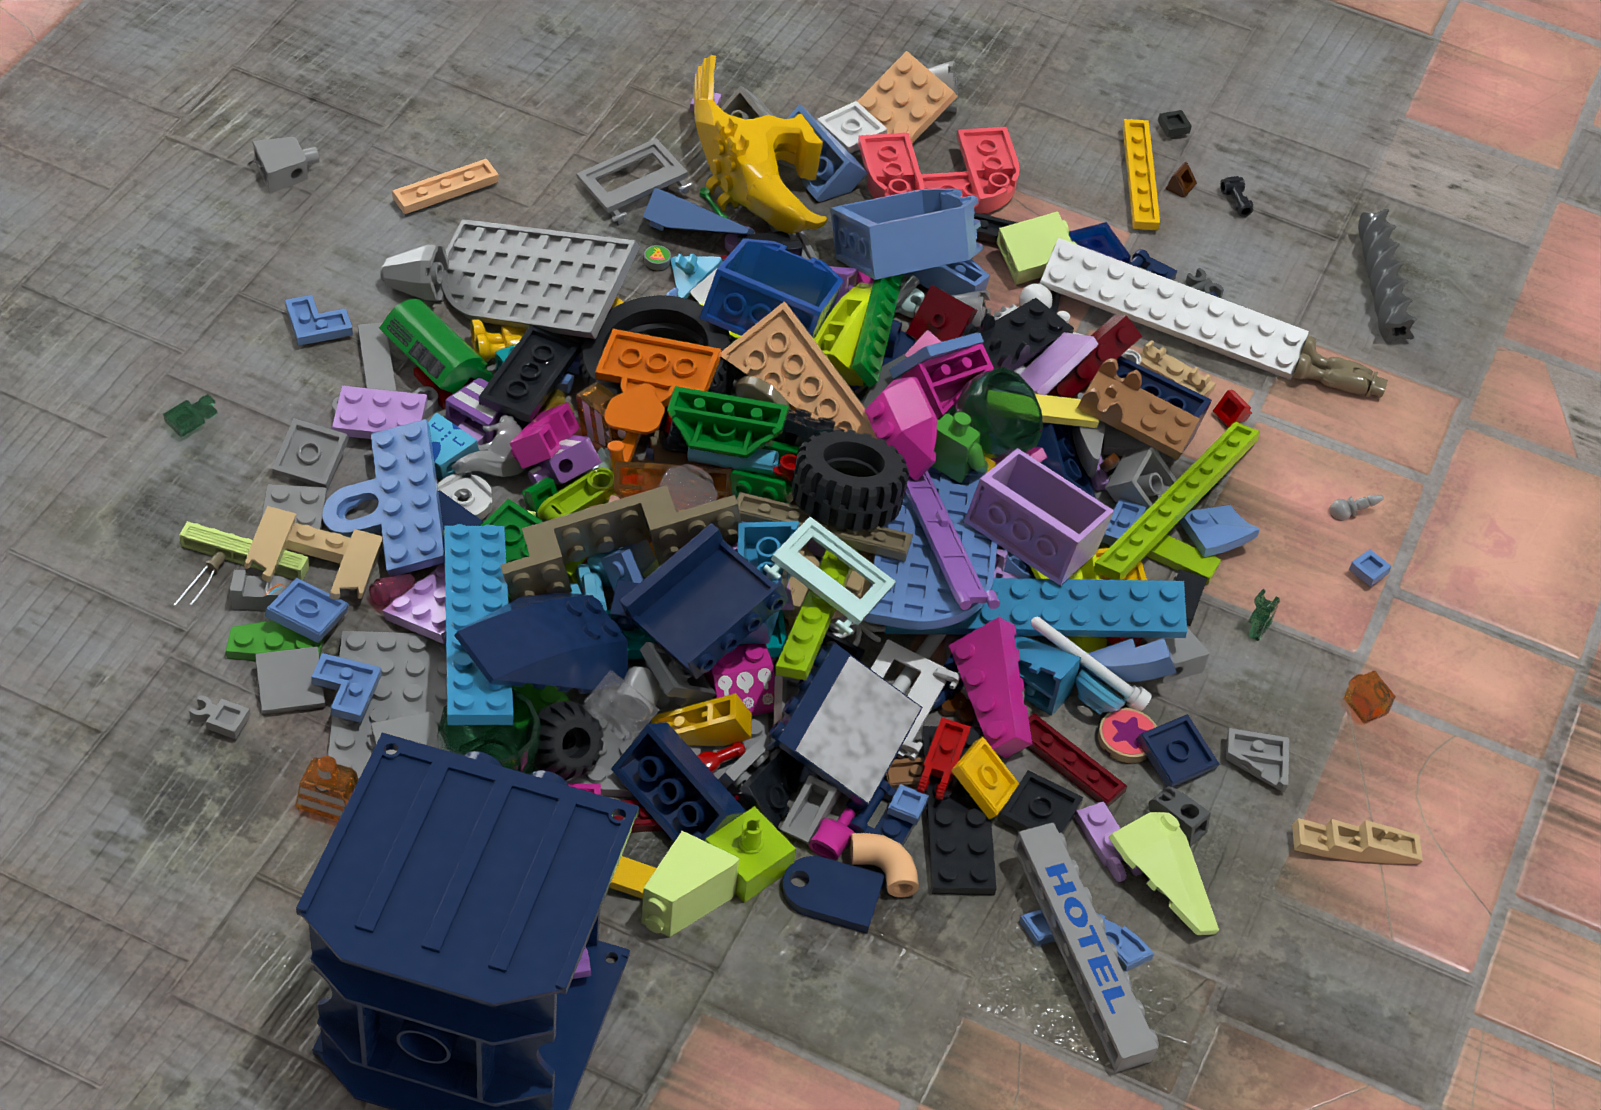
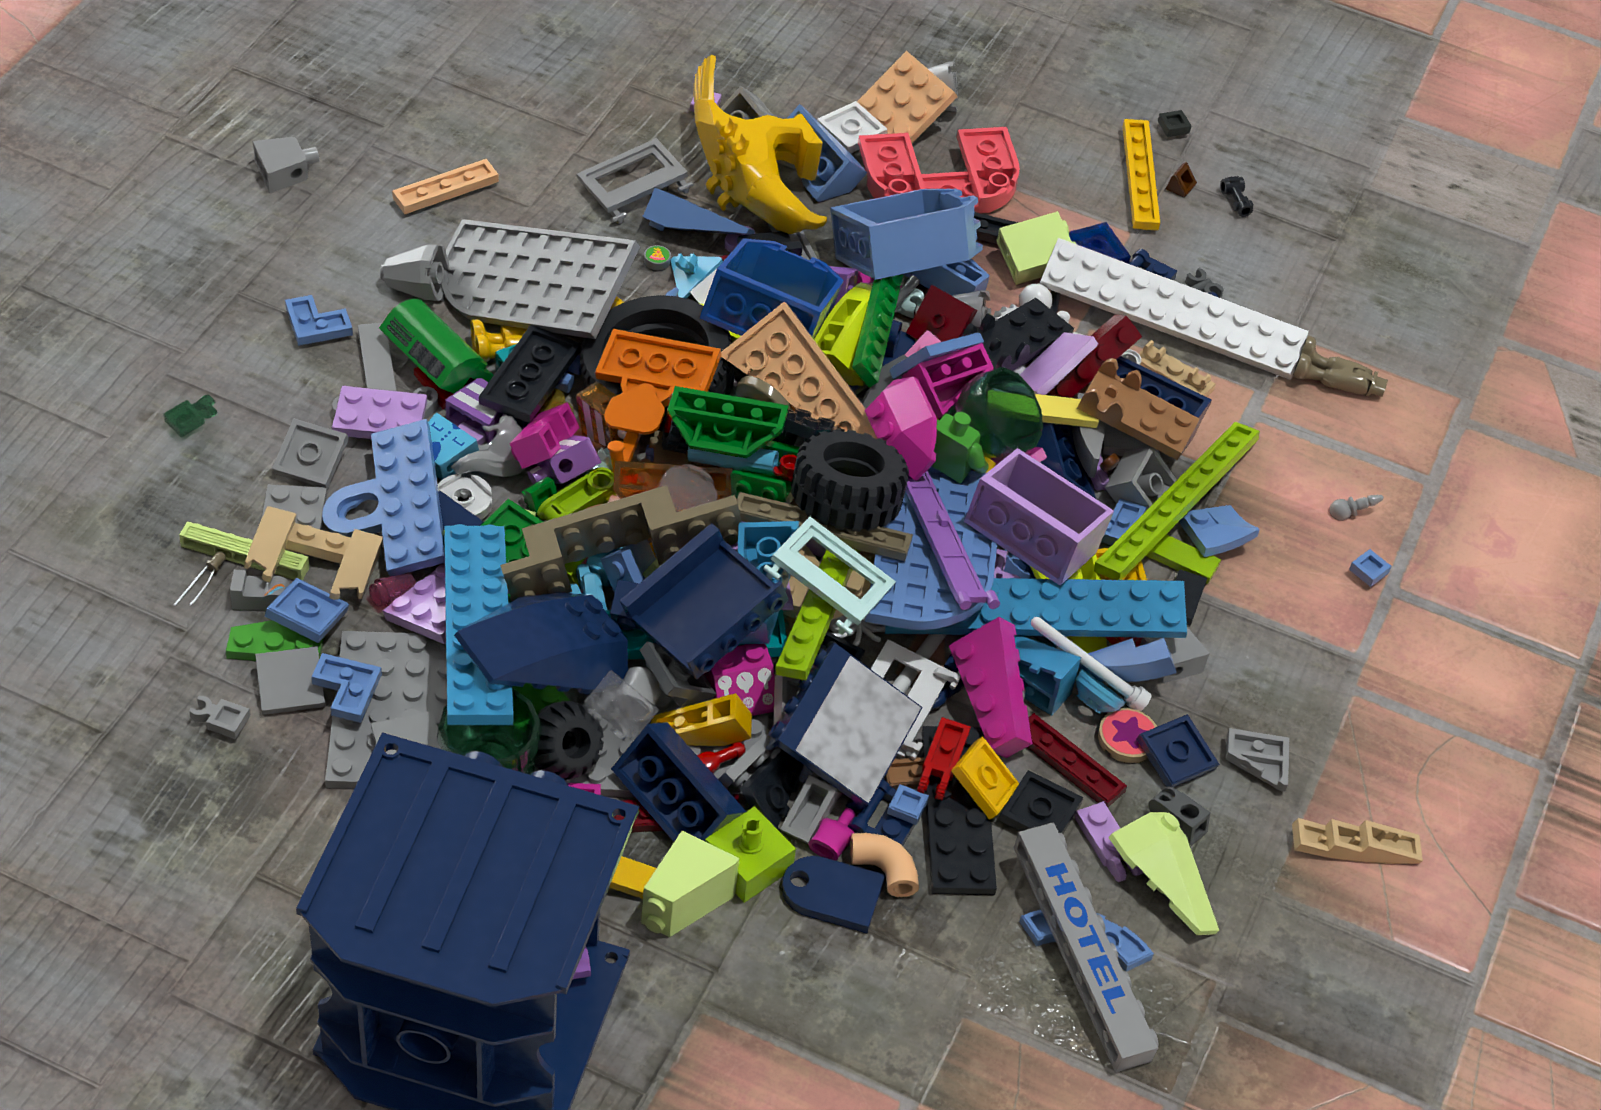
(326, 788): clear orange torso -> none
(705, 193): green hinge -> none
(960, 707): reddish brown piece -> none
(1232, 408): red tile -> none
(1263, 615): clear green plate -> none
(1369, 696): clear orange brick -> none
(1383, 271): dark grey piece -> none

